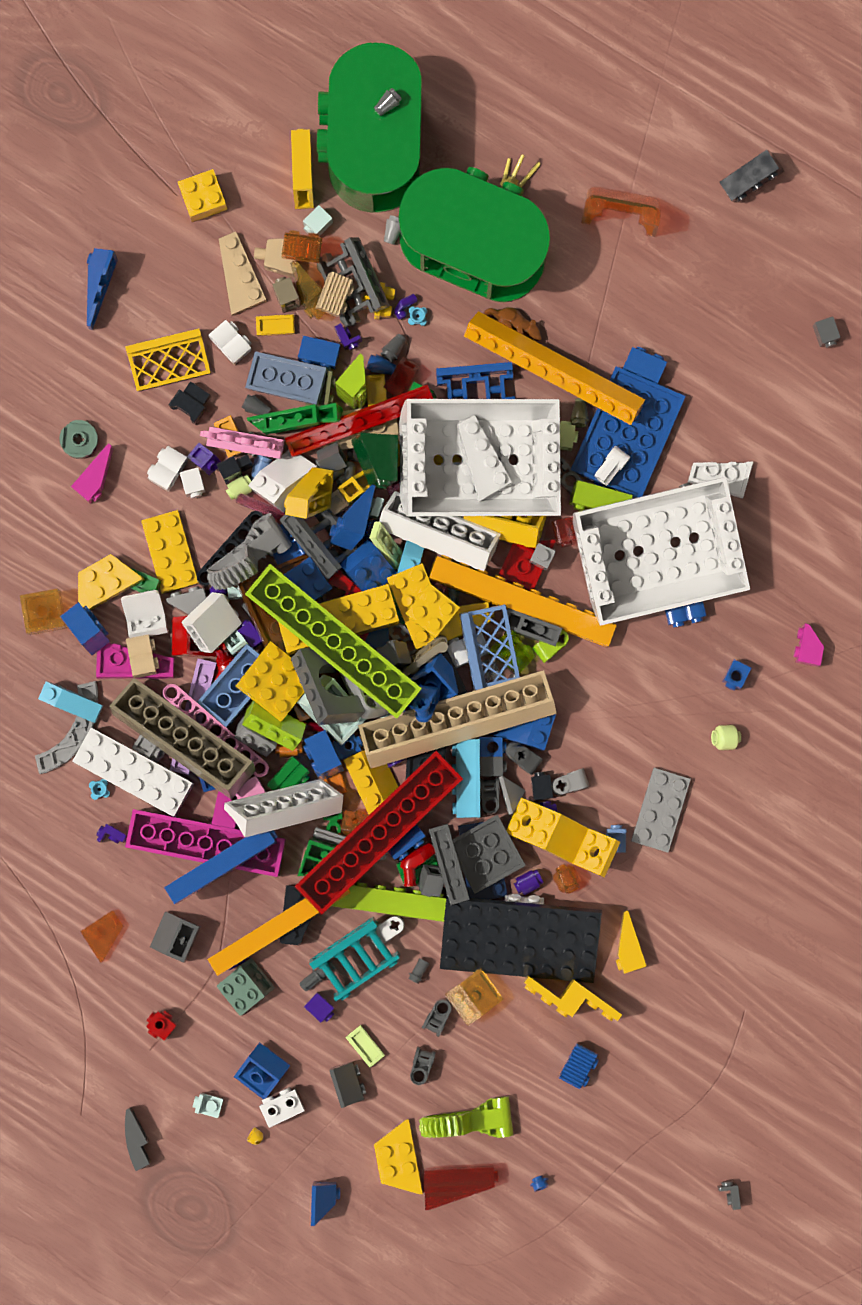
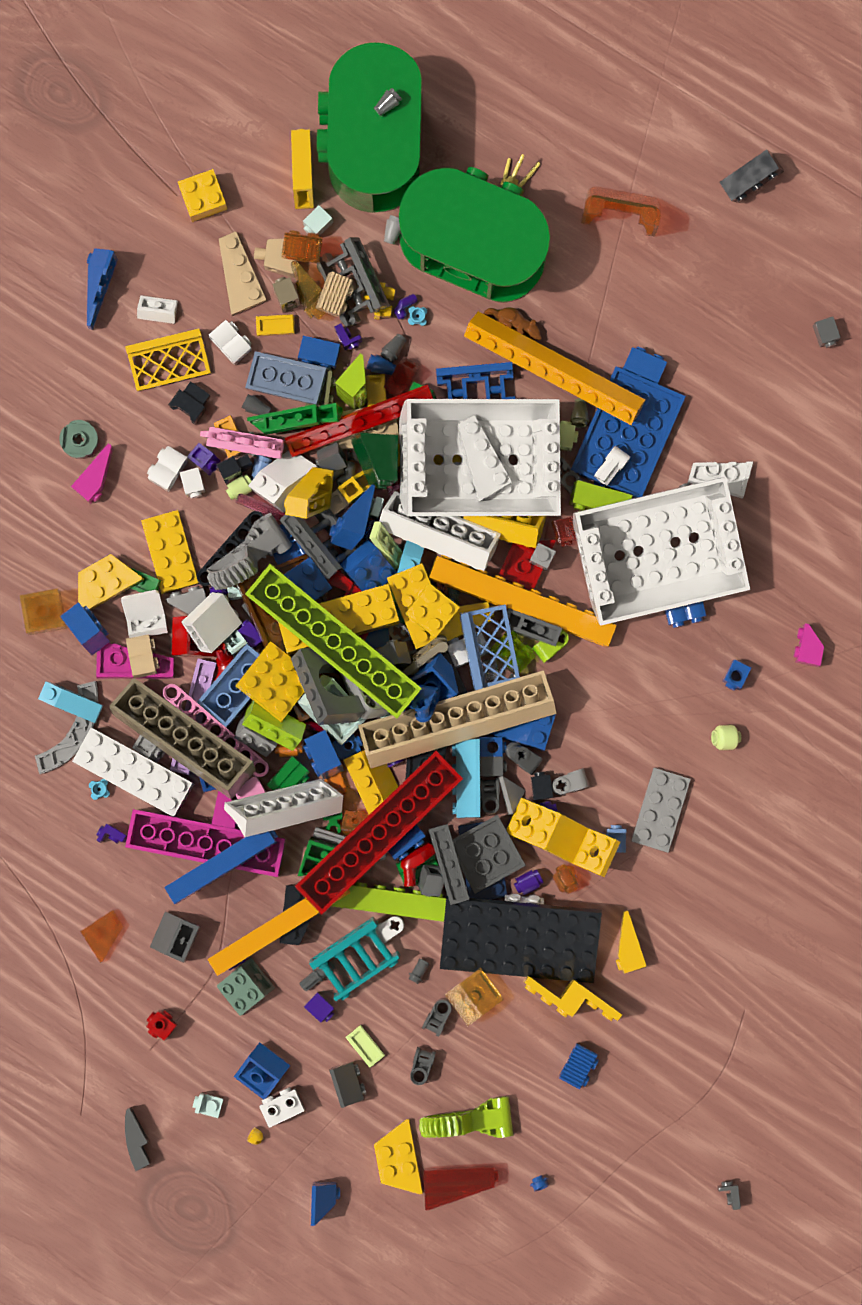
(157, 309): none -> white slope

